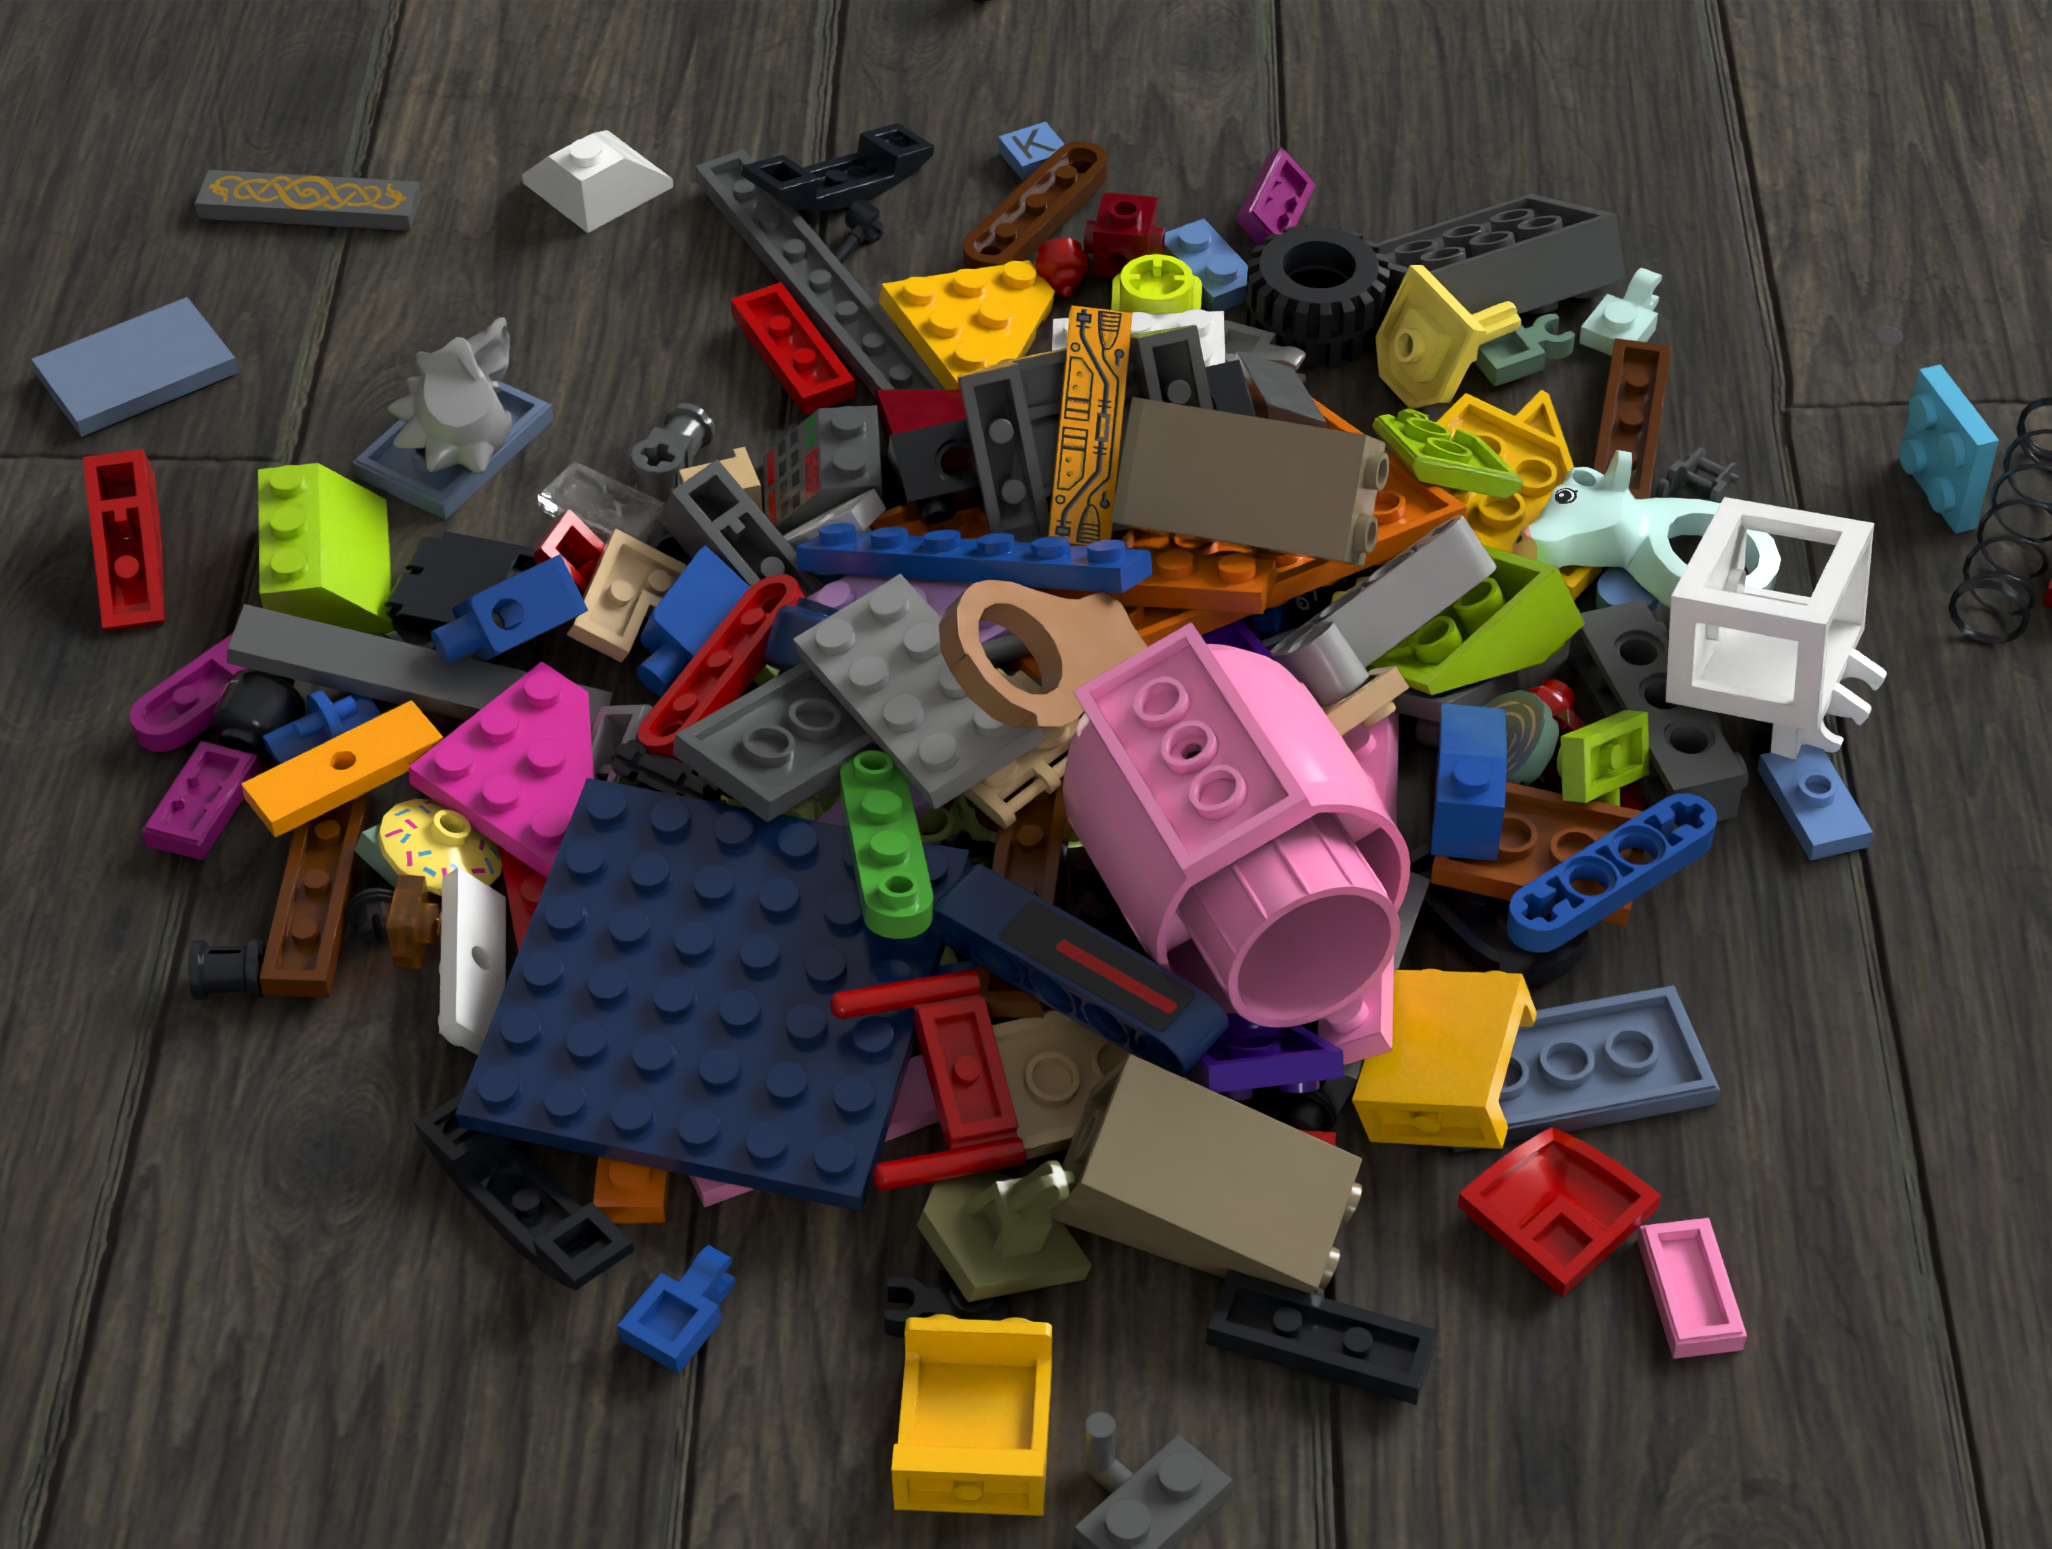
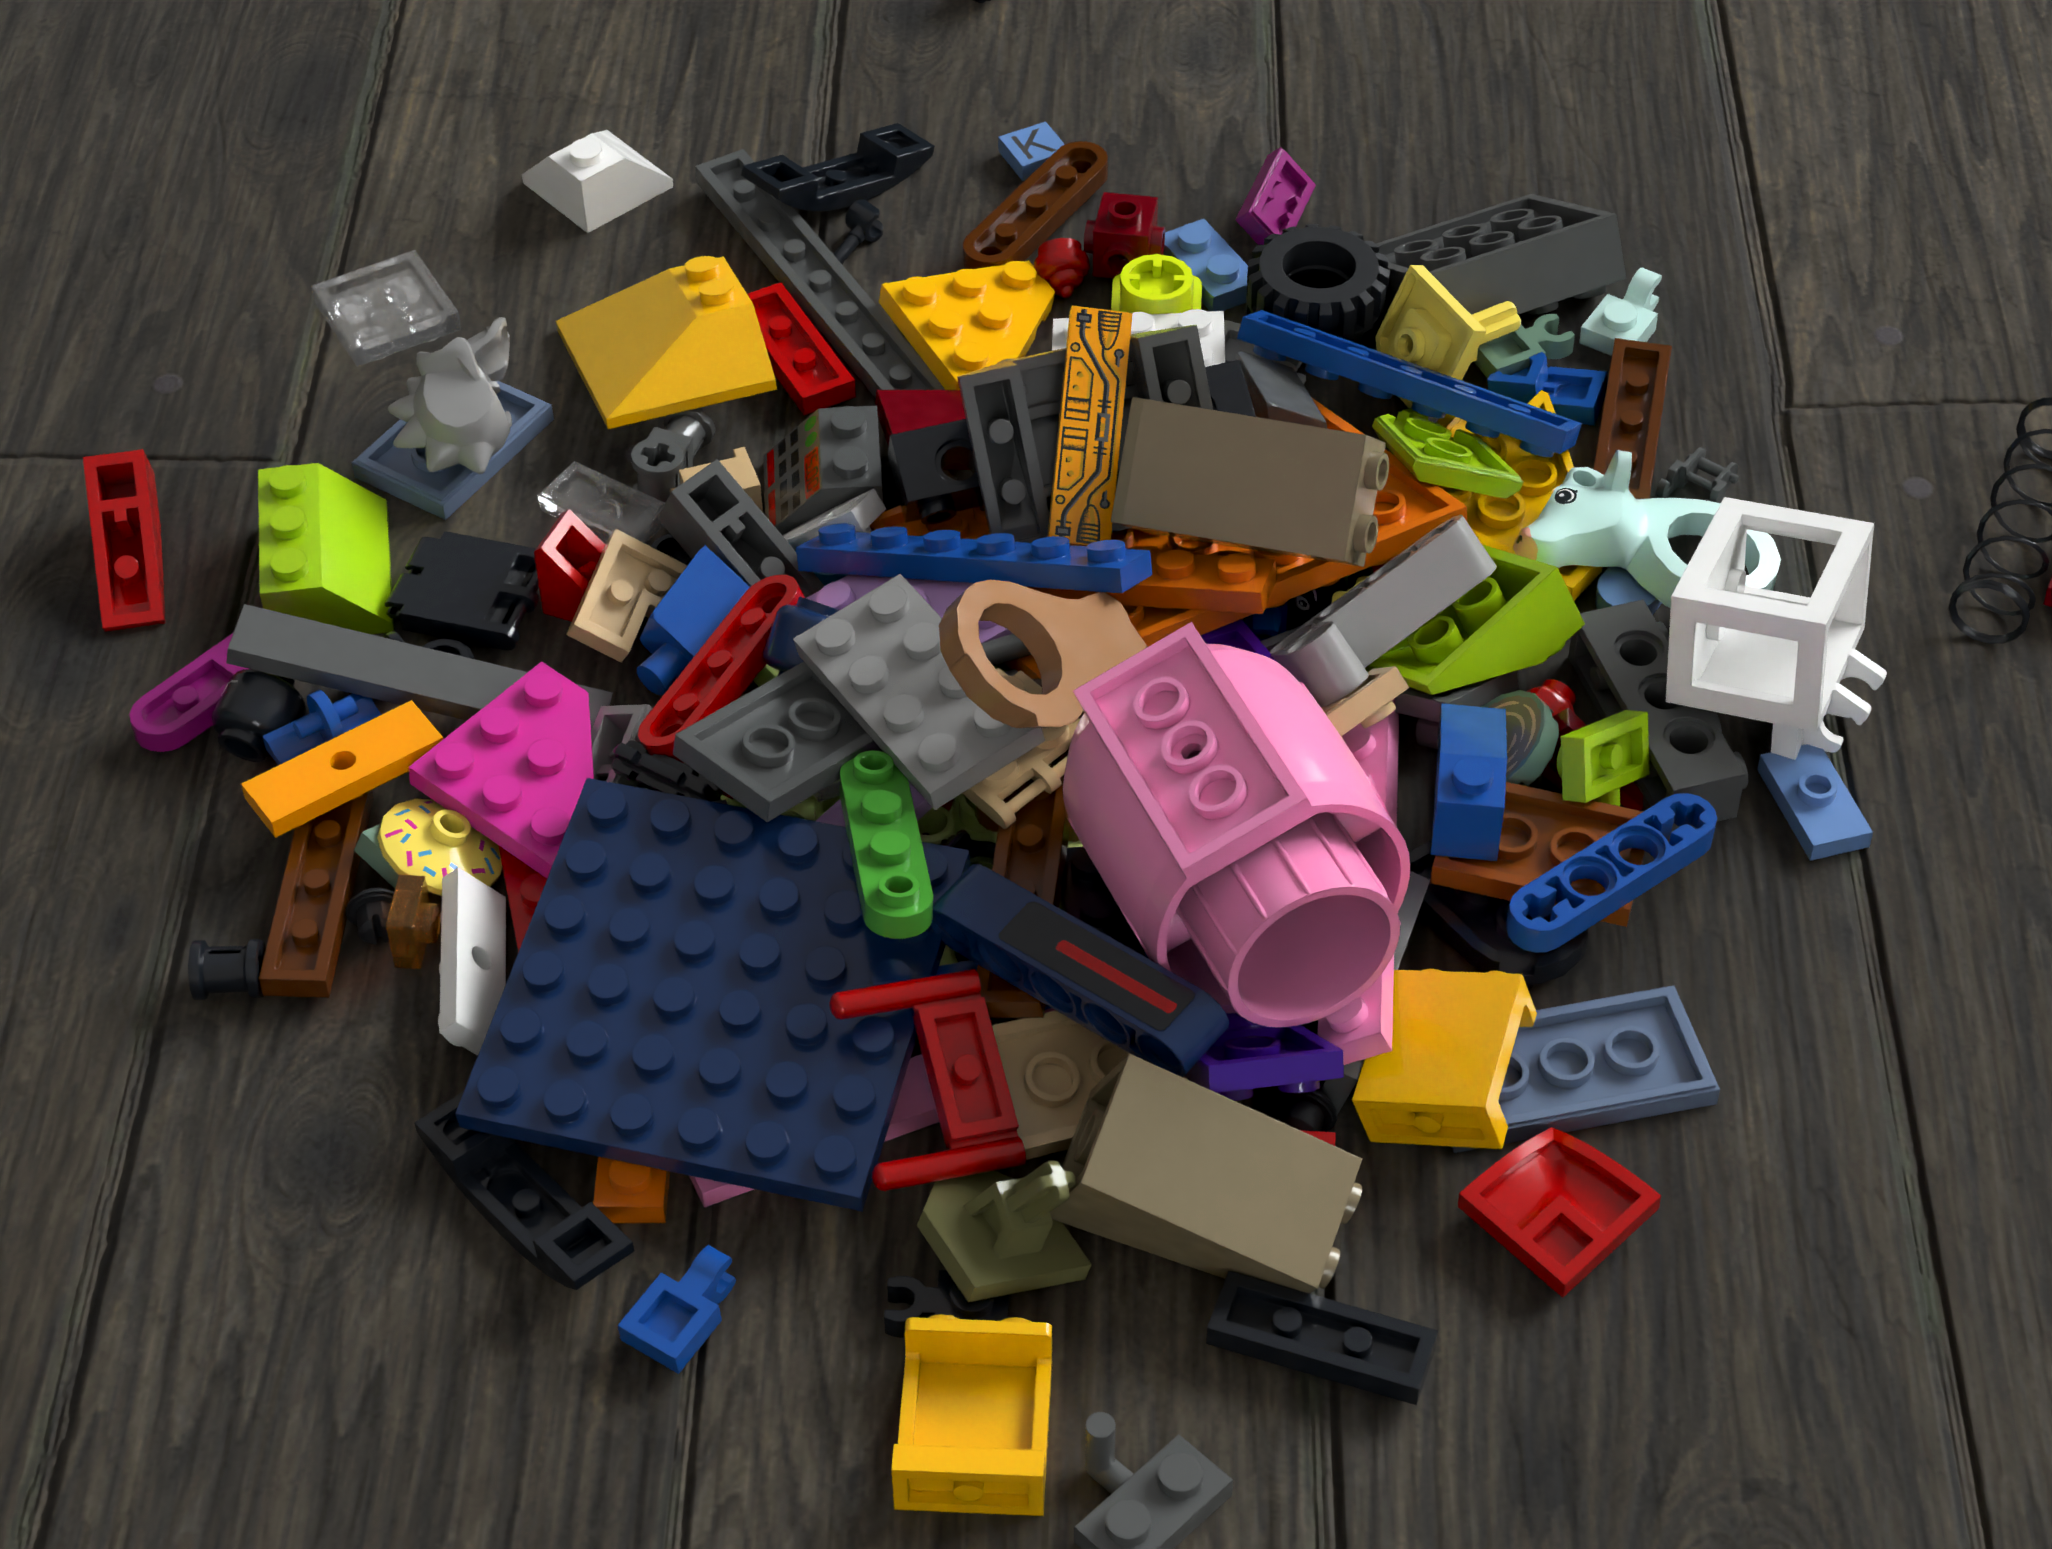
(134, 366): sand blue tile -> none
(200, 801): magenta plate -> none
(308, 200): dark grey tile -> none
(386, 308): none -> clear plate
(525, 604): blue torso -> none
(669, 344): none -> yellow slope
(1431, 391): none -> blue plate
(1573, 392): none -> blue slope
(1691, 1288): bright pink tile -> none
(1948, 449): medium azure plate -> none

